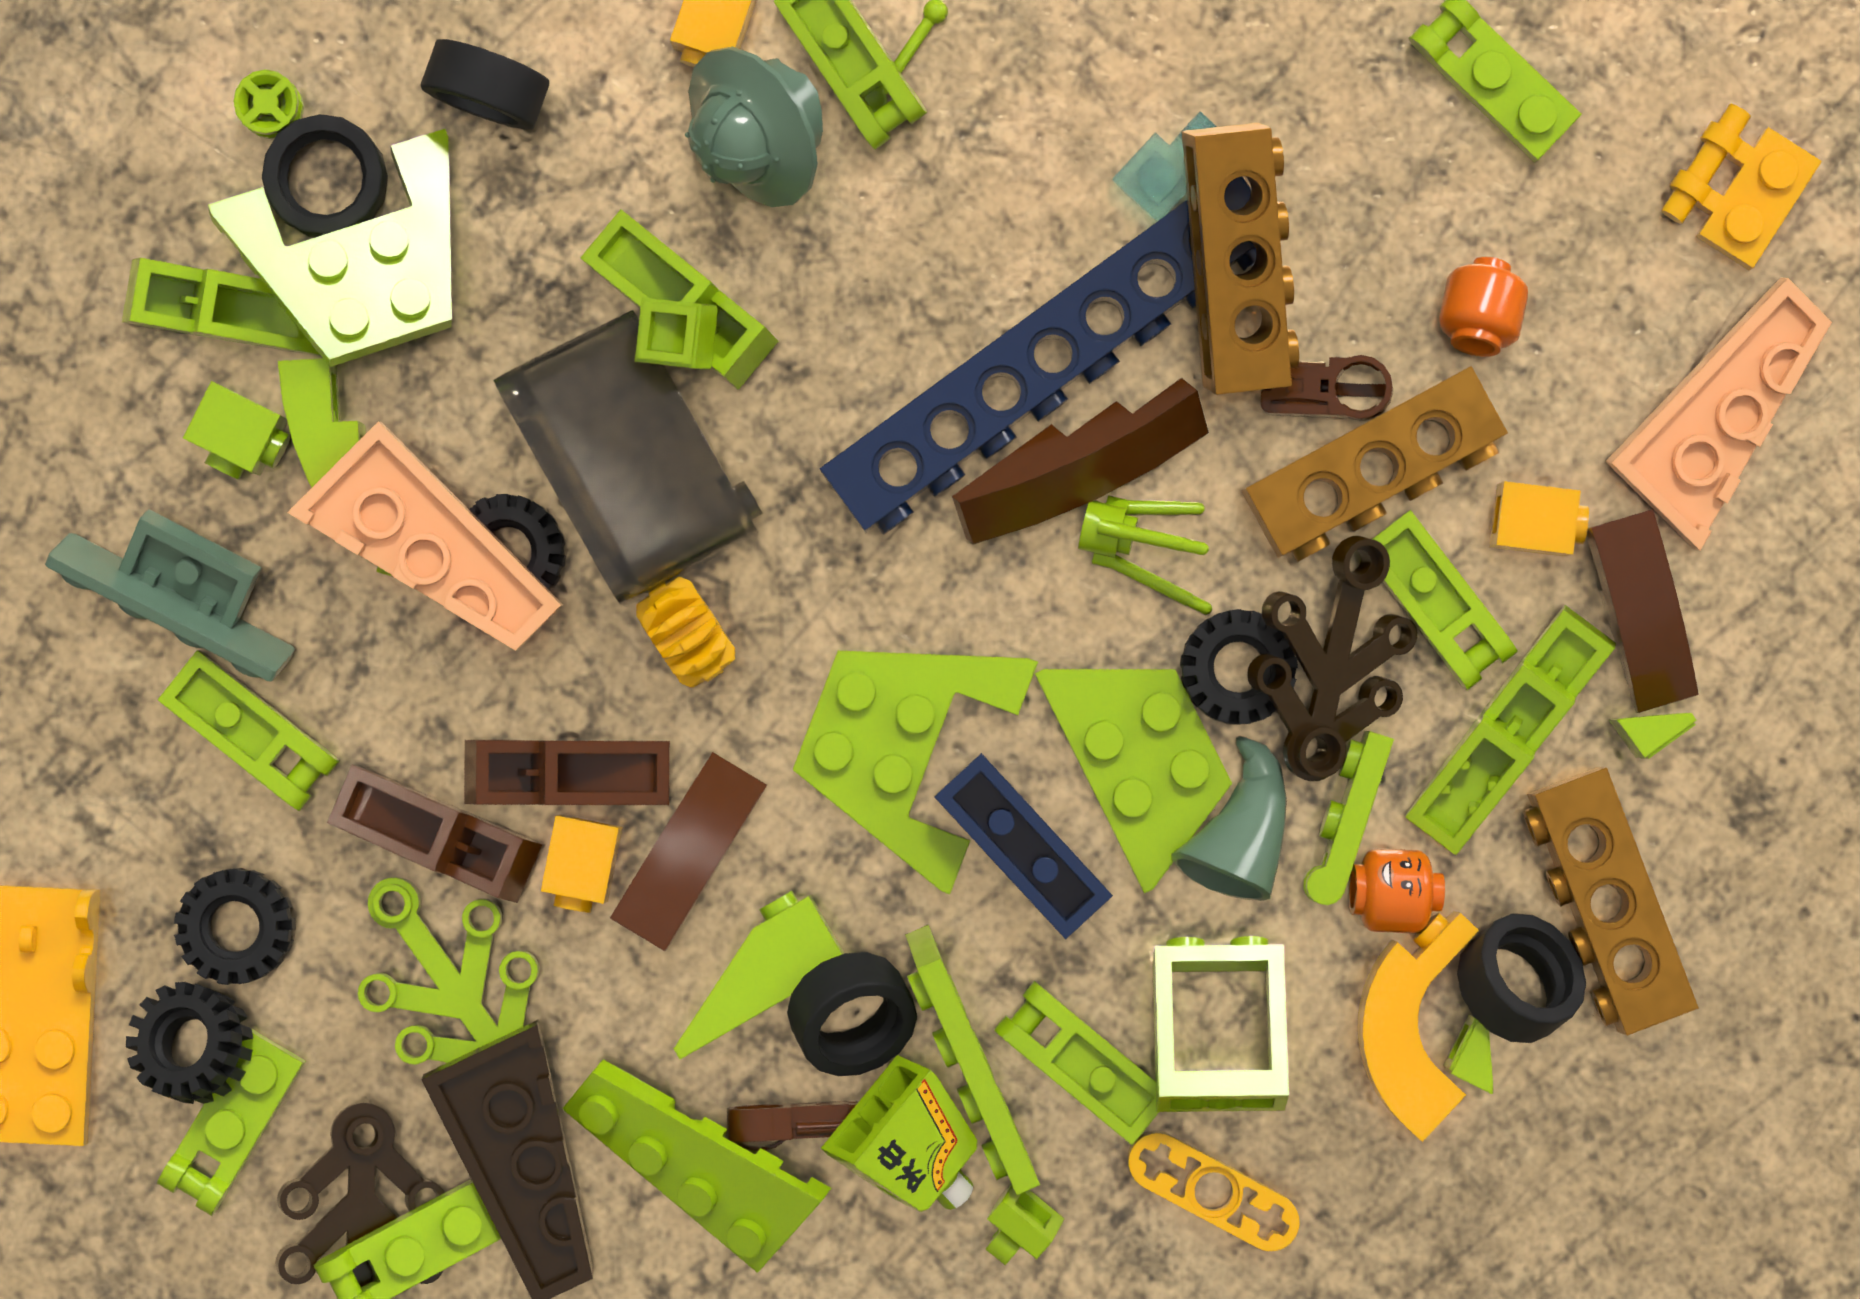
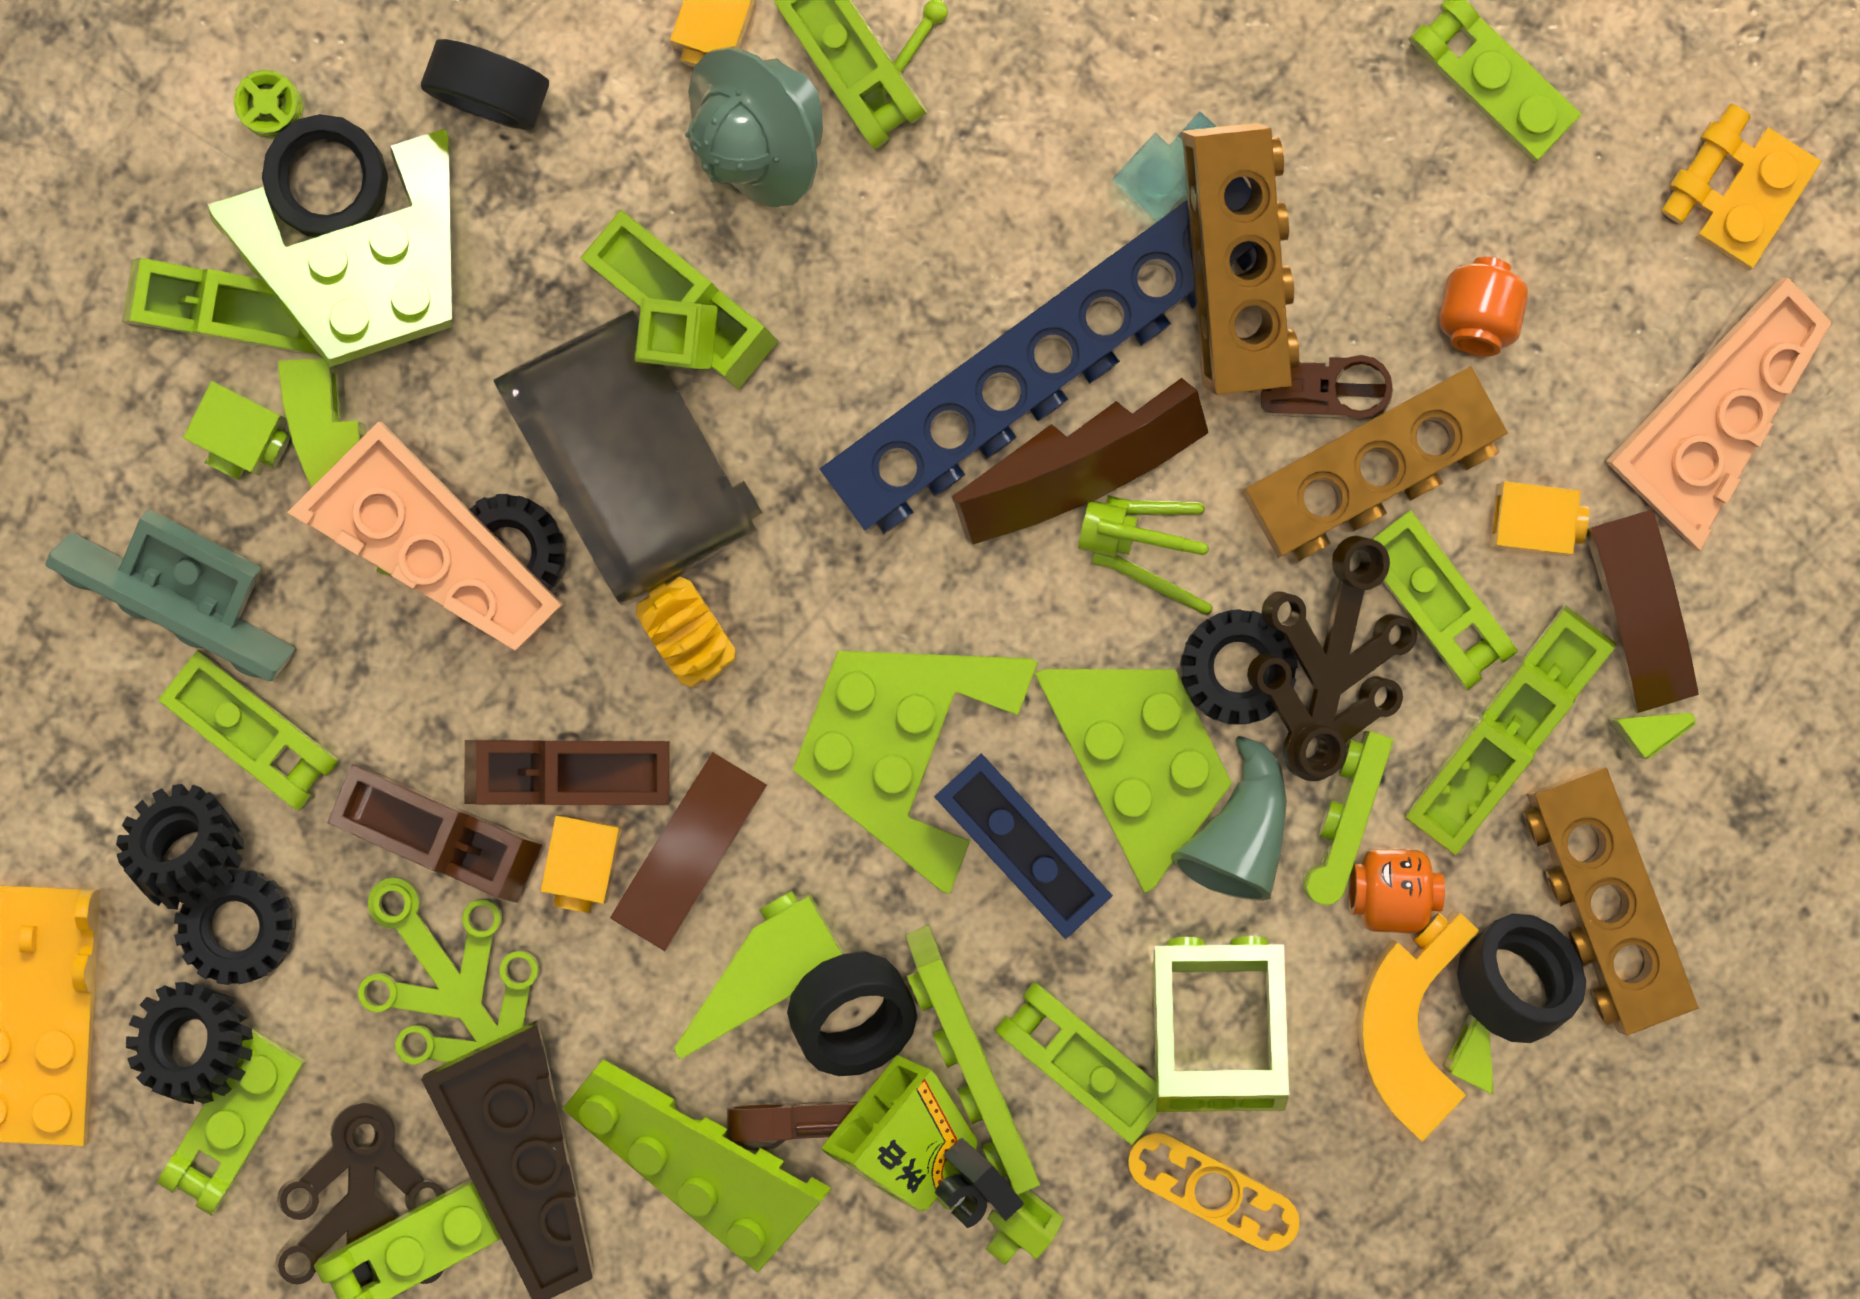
(197, 867): none -> black tyre
(978, 1183): none -> black tile

